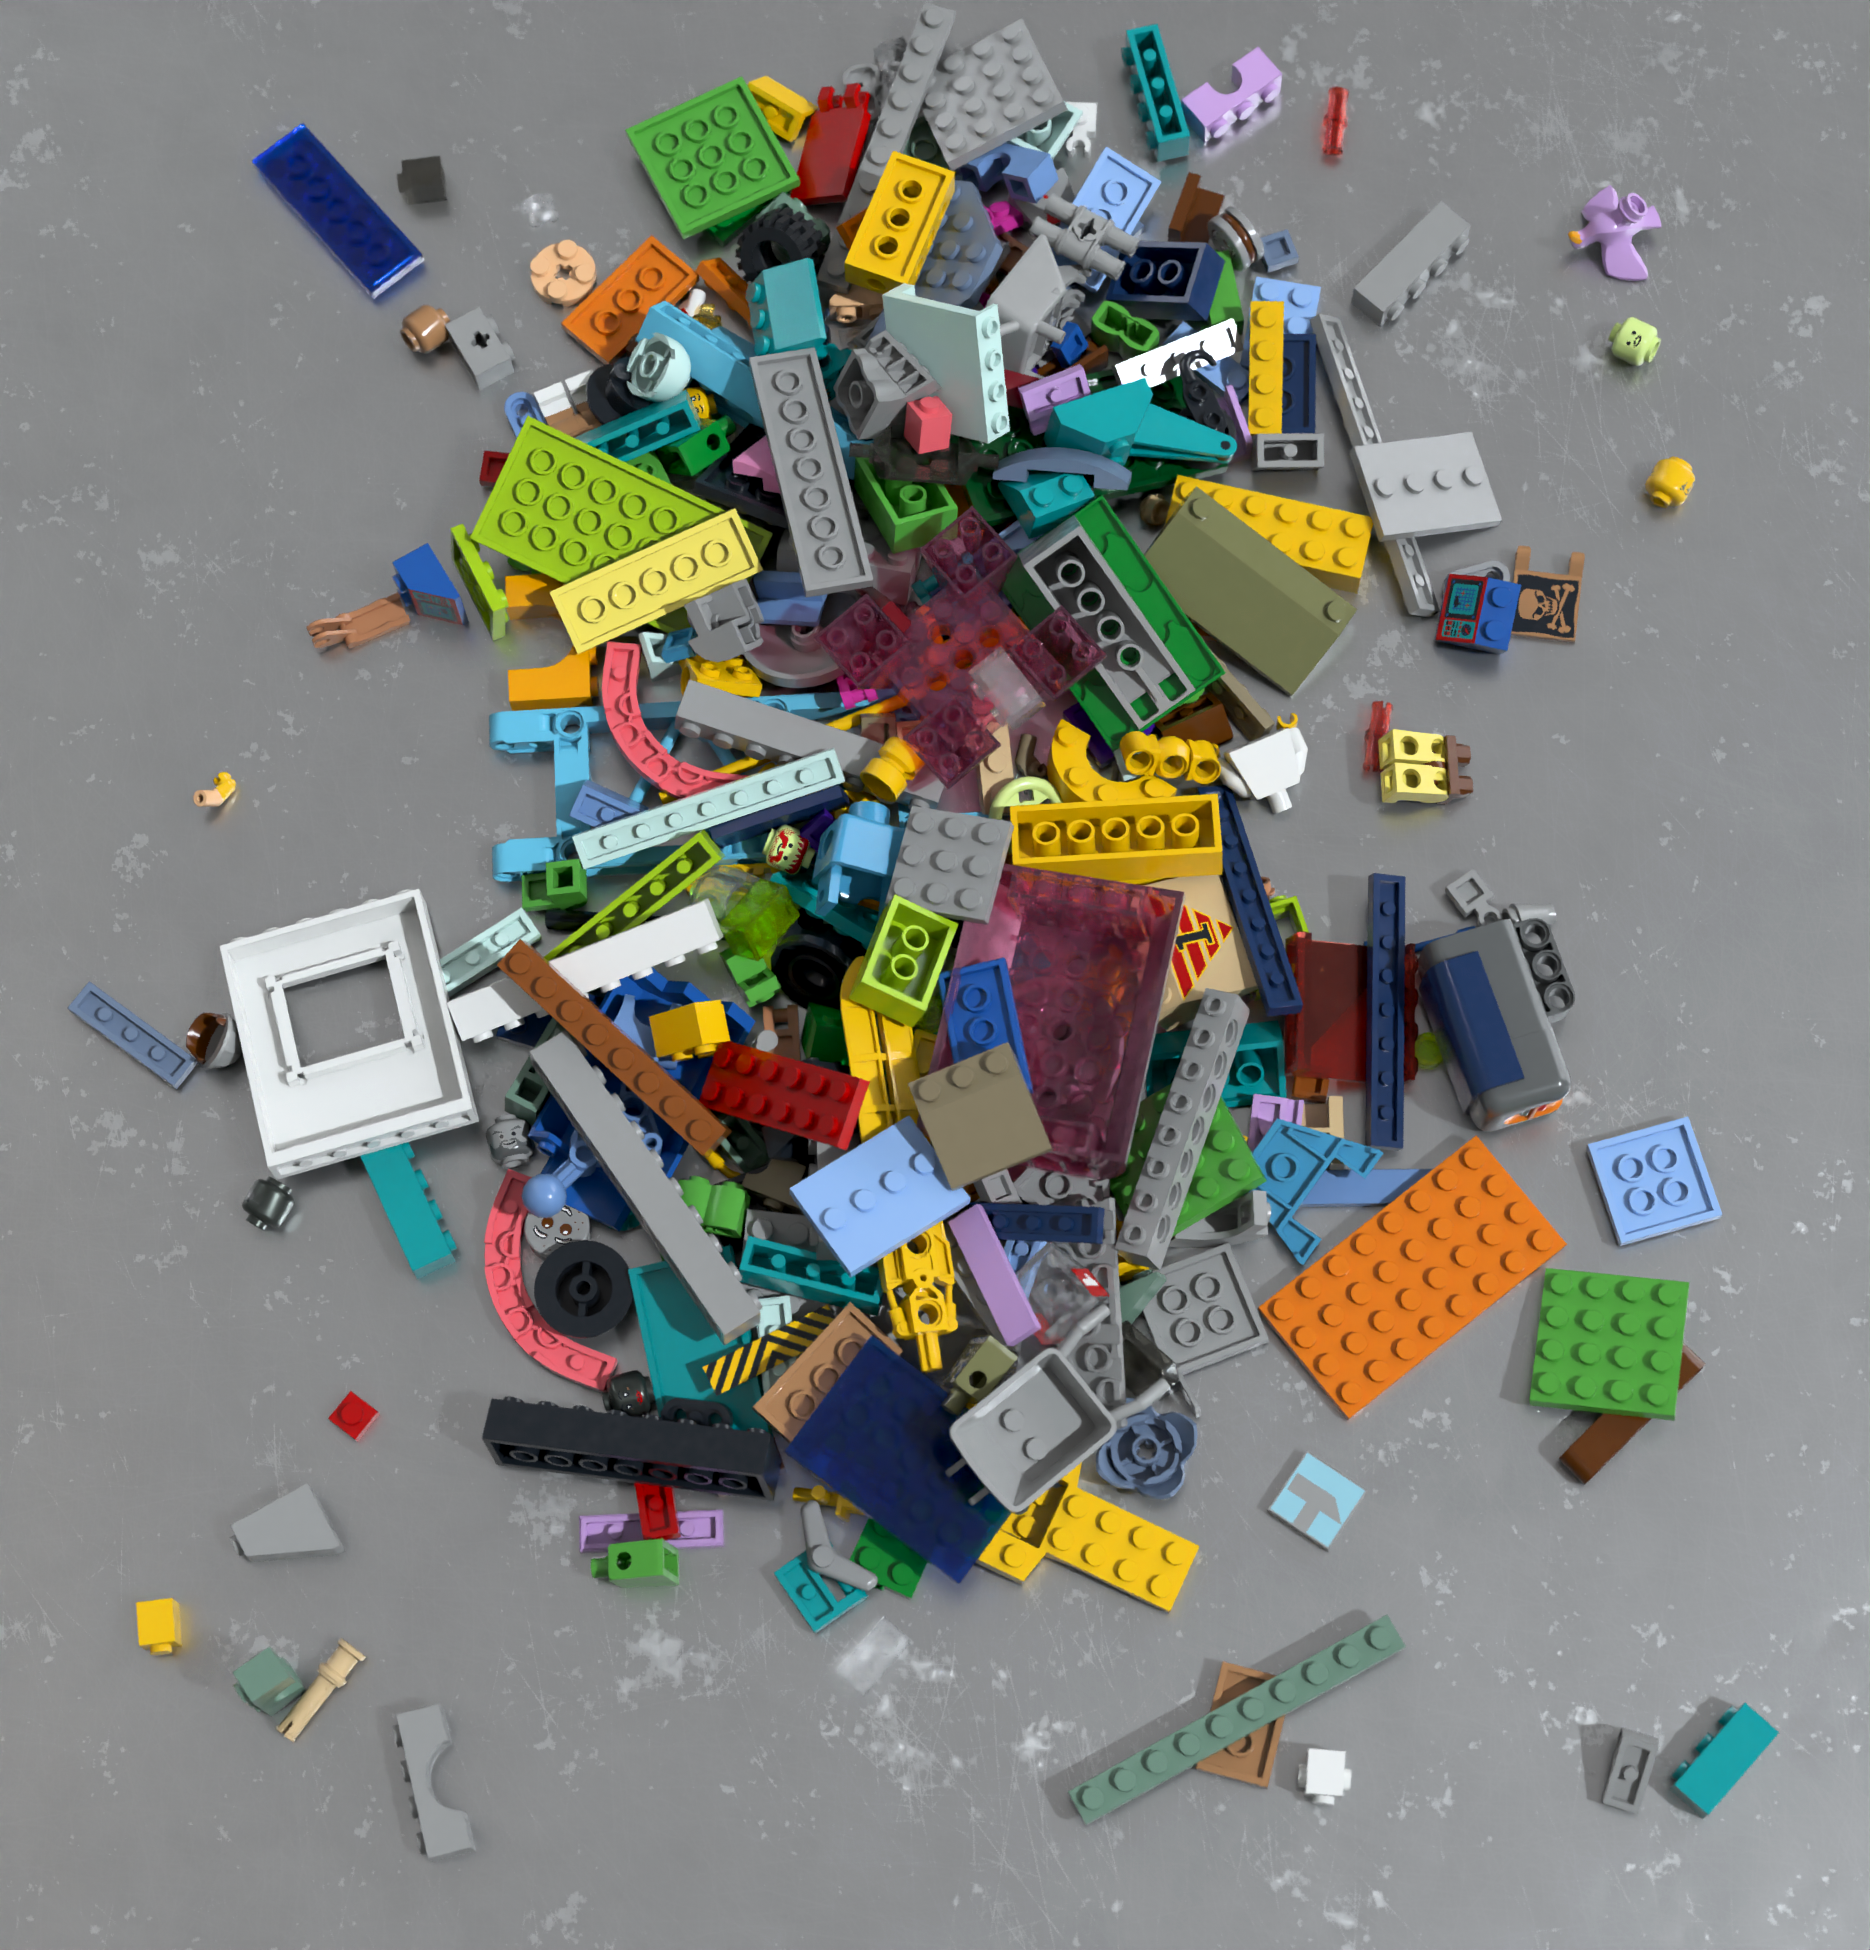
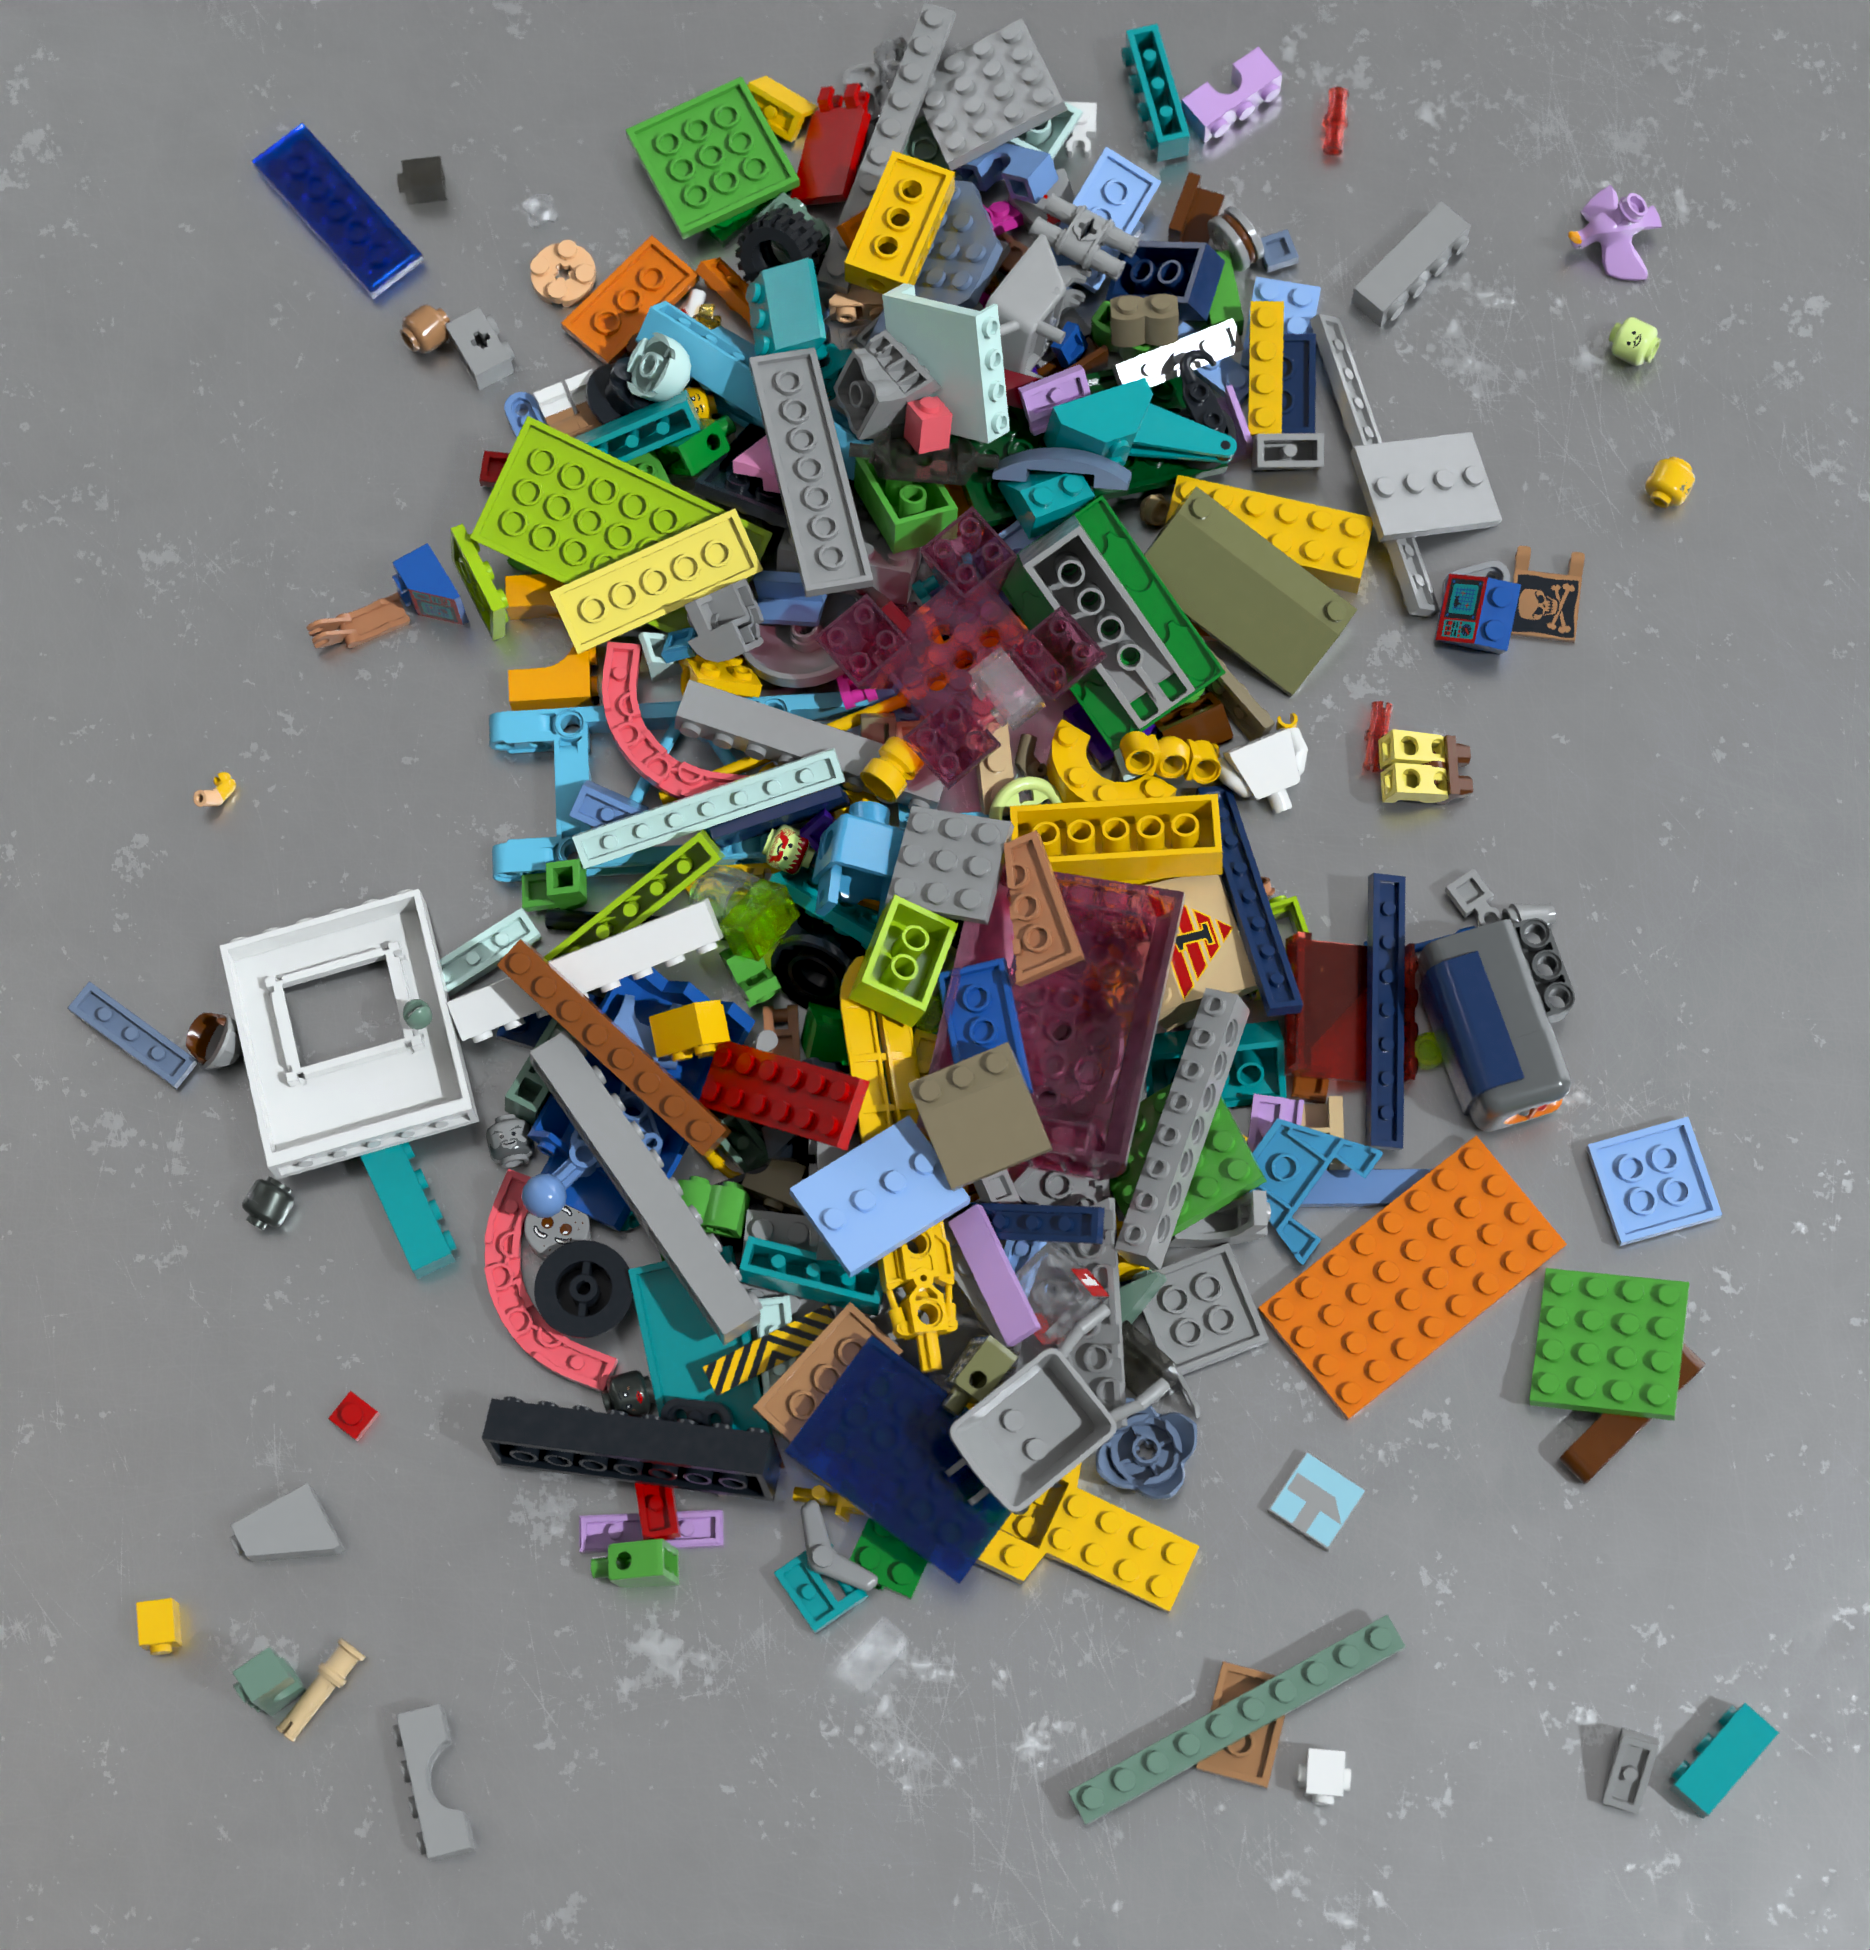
(420, 1017): none -> sand green hinge
(1040, 919): none -> nougat wing
(1144, 320): none -> dark tan brick

